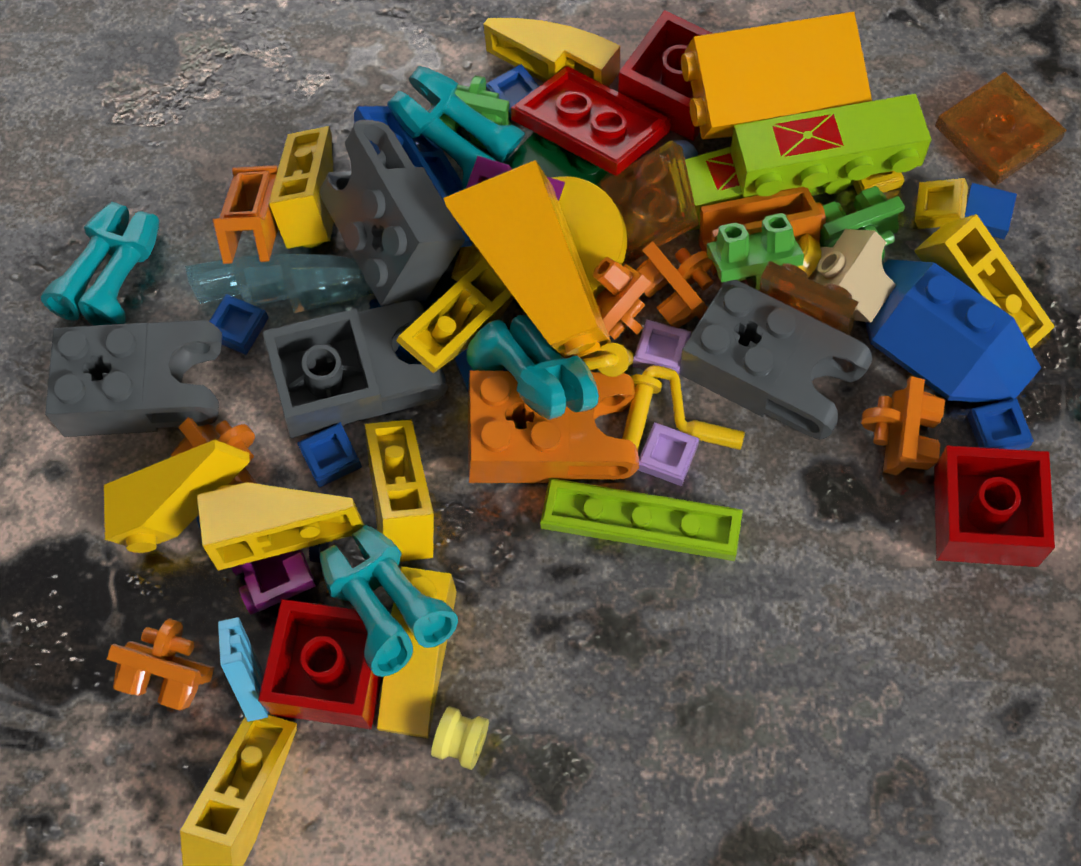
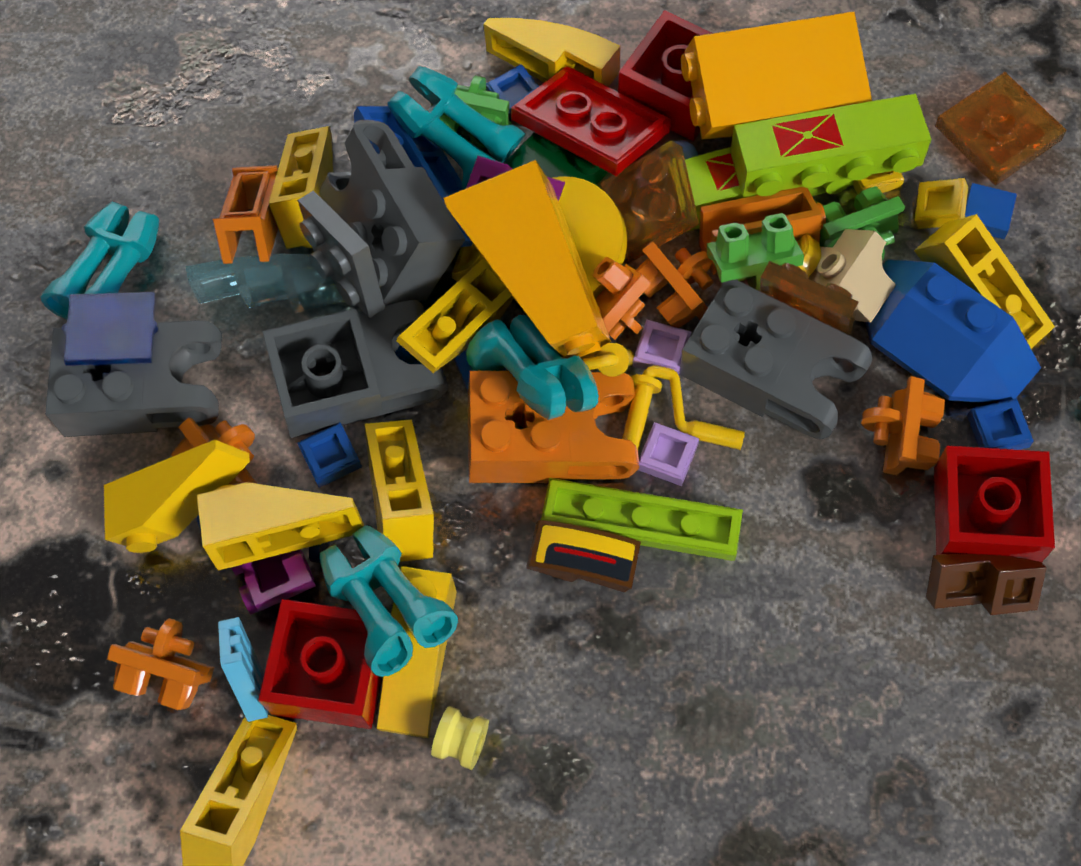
(110, 328): none -> clear blue piece
(238, 323): blue tile -> none
(340, 255): none -> dark grey plate
(584, 554): none -> slope
(994, 581): none -> reddish brown slope

